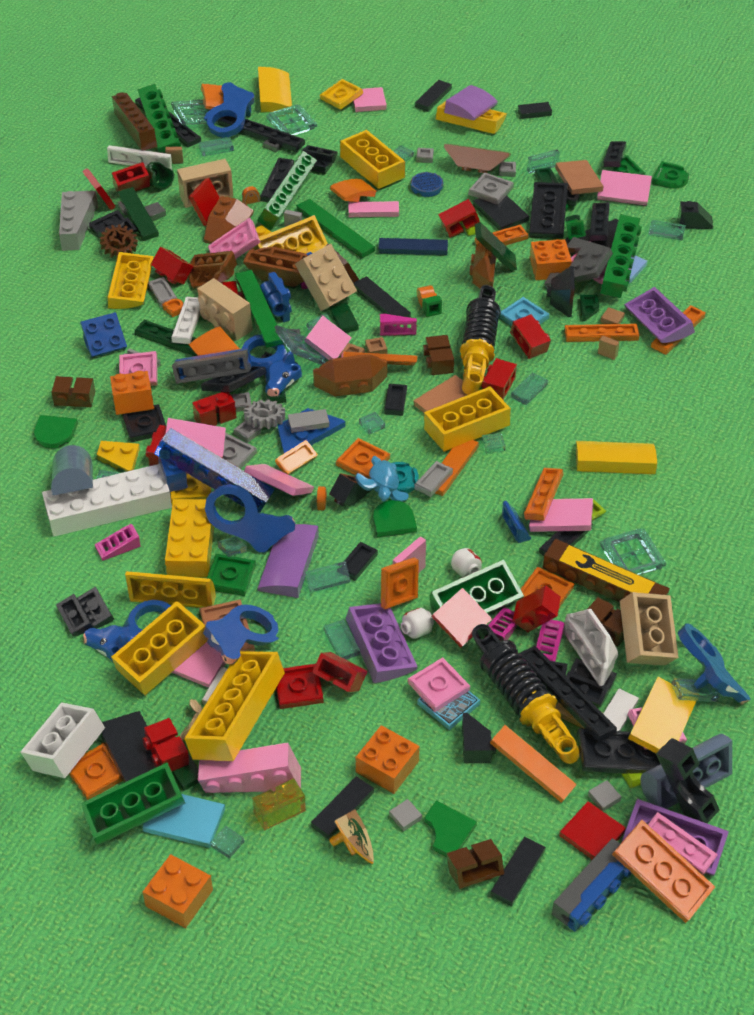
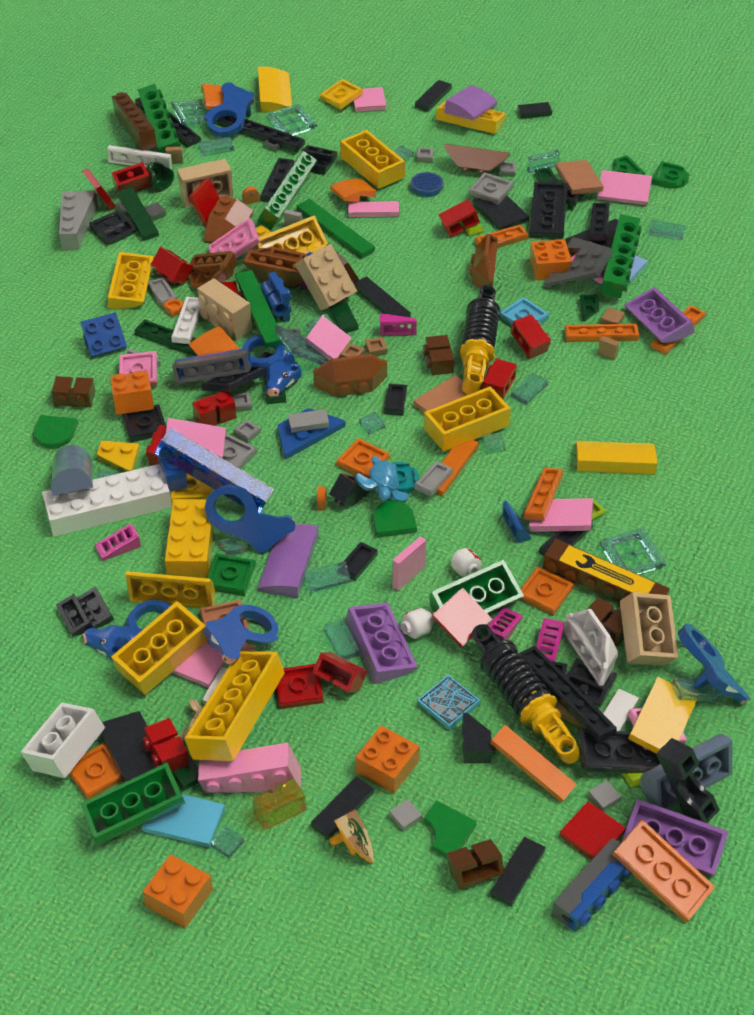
(118, 240): reddish brown gear -> none
(264, 414): light grey gear -> none
(279, 479): bright pink tile -> none
(296, 457): tile -> none
(393, 359): orange tile -> none
(399, 583): orange tile -> none
(413, 246): dark blue tile -> none
(428, 298): leg -> none
(438, 684): bright pink tile -> none
(495, 246): dark green tile -> none
(536, 608): red brick -> none
(562, 291): black slope -> none
(575, 226): green leg -> none
(615, 154): black tile -> none
(687, 846): bright pink tile -> none
(694, 216): black slope -> none

